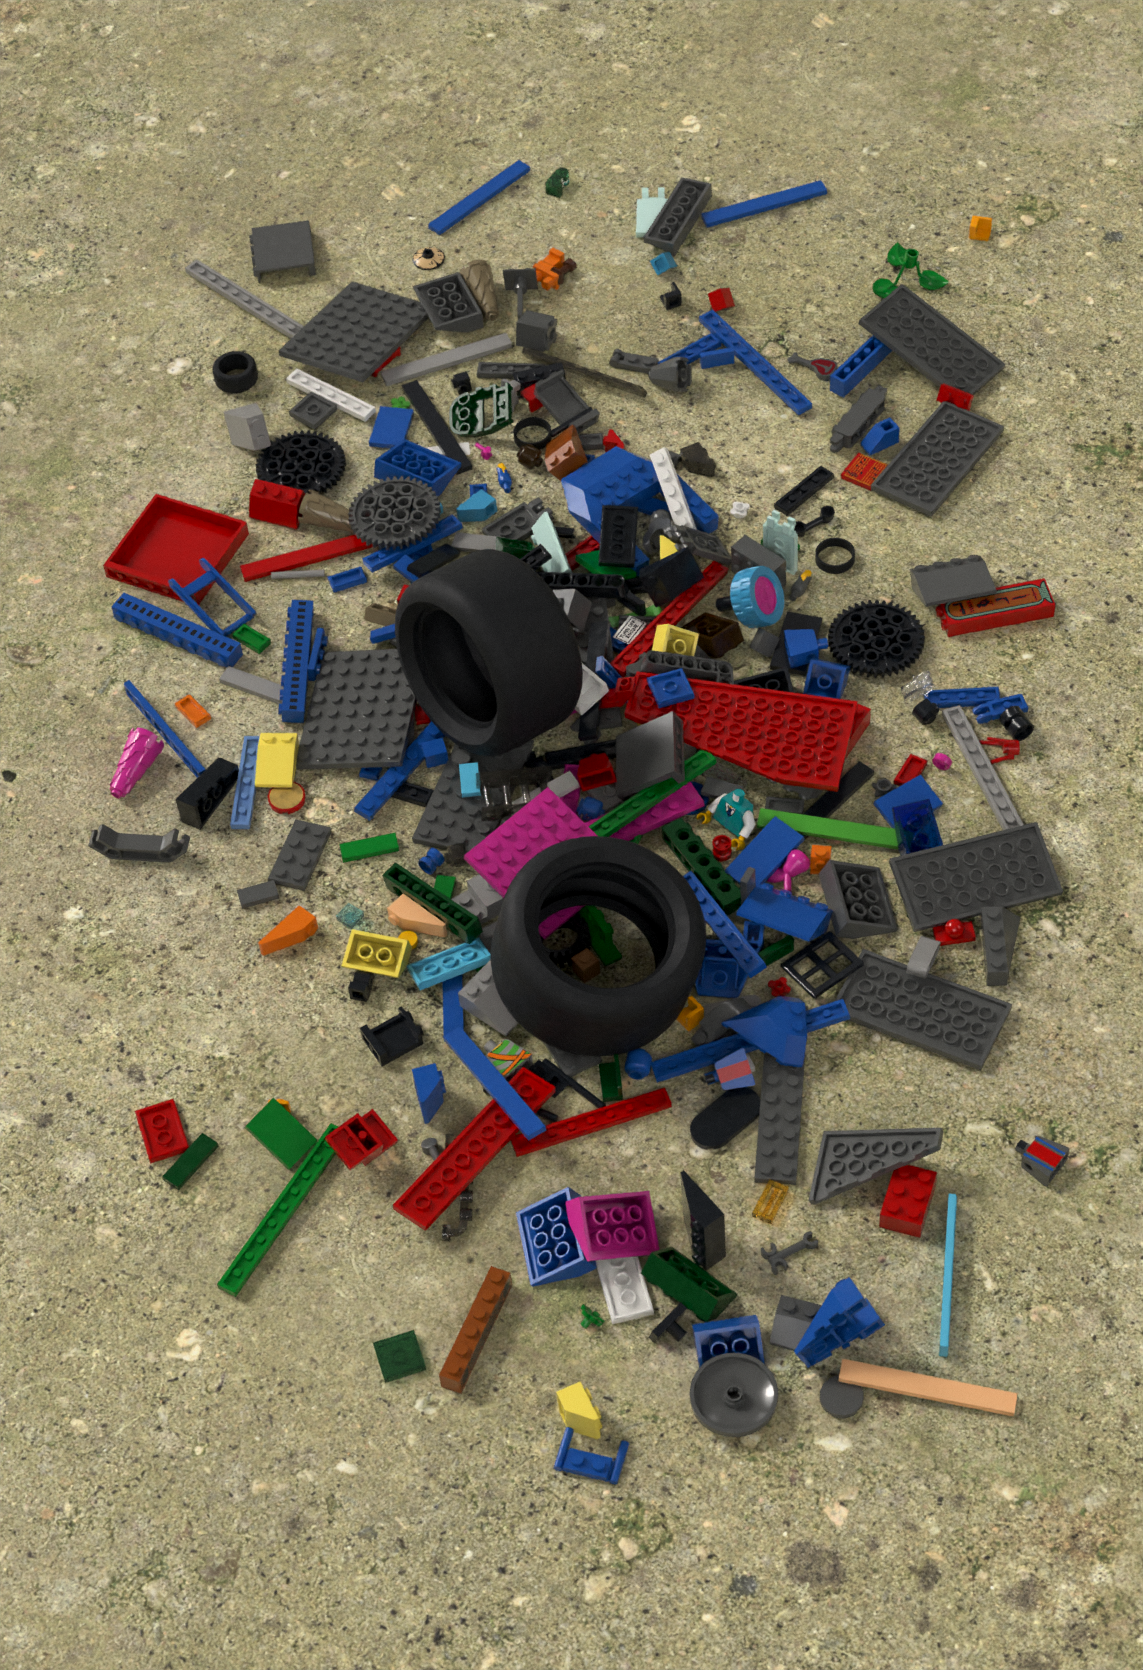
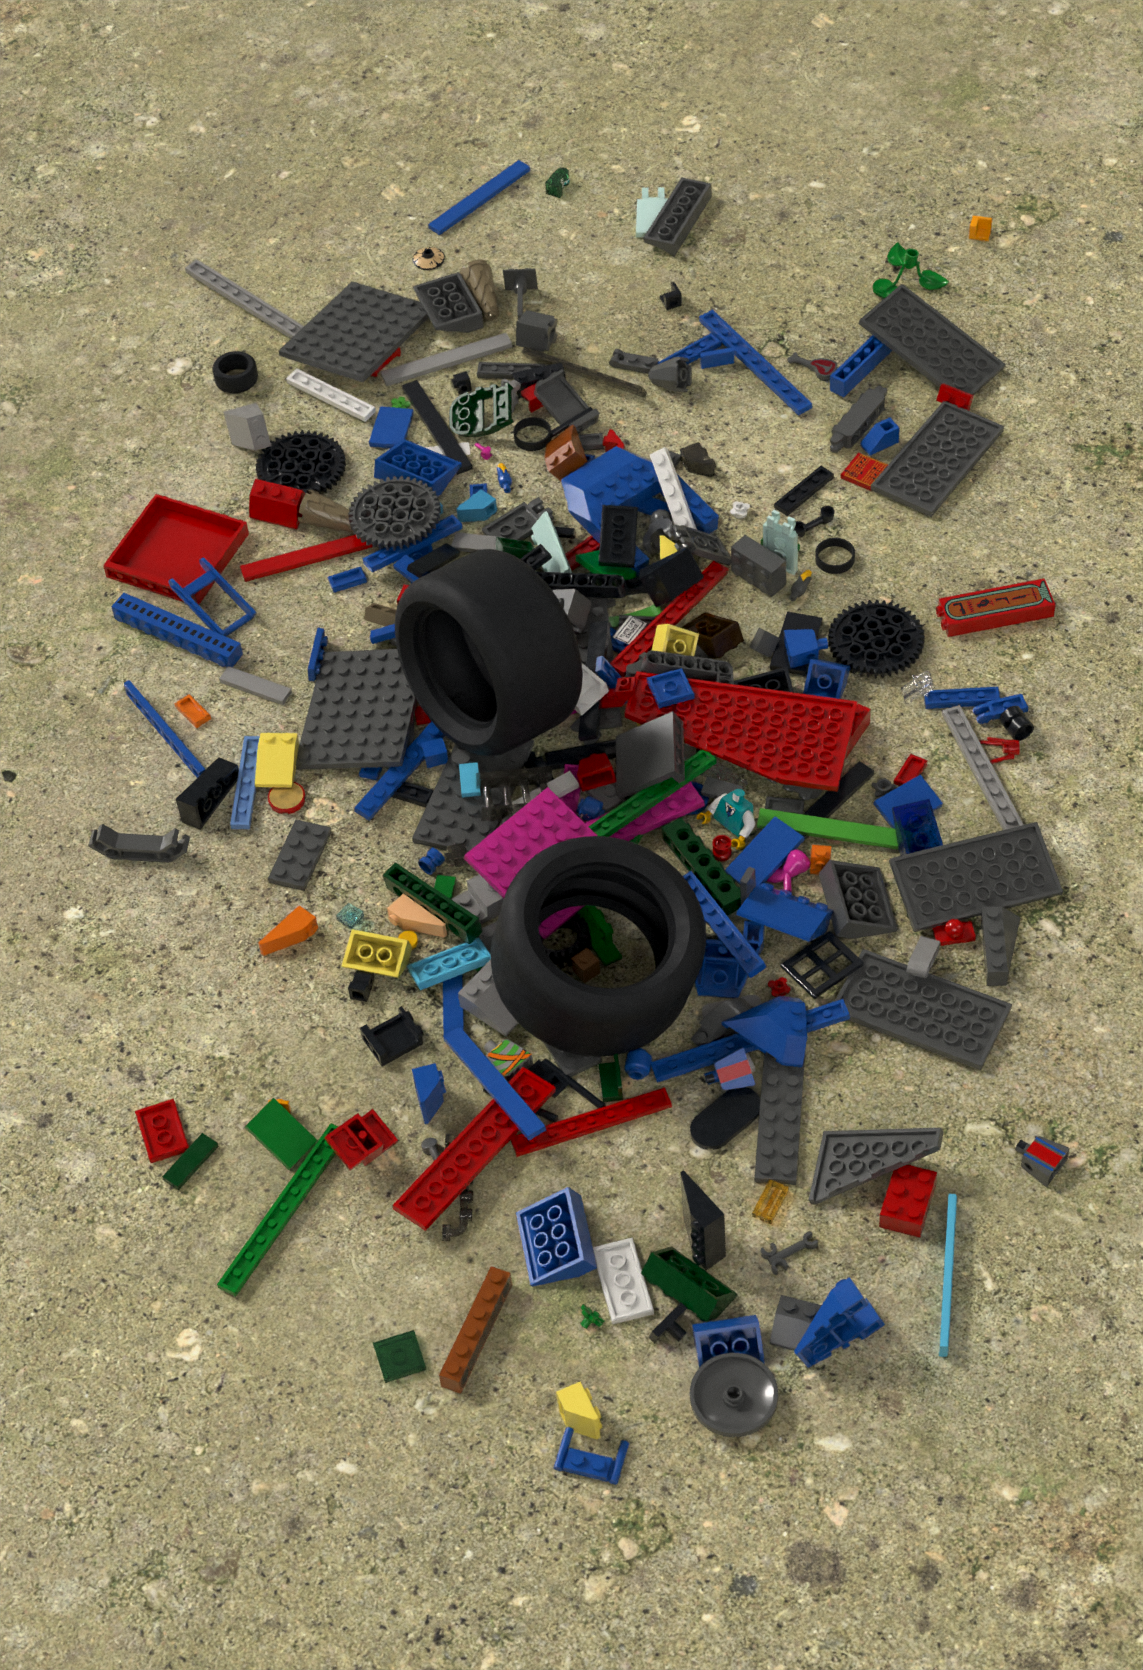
(138, 755): dark pink cone -> none
(251, 638): green tile -> none
(258, 894): dark grey tile -> none
(282, 248): dark grey panel -> none
(297, 574): light grey bar -> none
(297, 661): blue brick -> none
(313, 410): dark grey plate -> none
(369, 847): green tile -> none
(529, 456): dark brown head -> none
(553, 268): orange hips -> none
(613, 1225): dark pink slope -> none
(633, 603): black tile -> none
(663, 263): dark azure panel -> none
(692, 1014): light orange panel -> none
(721, 299): red panel -> none
(754, 597): dark azure wheel -> none
(763, 203): blue tile -> none
(777, 950): dark green tile -> none
(840, 1398): dark grey tile -> none
(925, 712): black plate -> none
(928, 1387): light nougat tile -> none
(942, 761): dark pink tile -> none
(952, 580): dark grey slope -> none

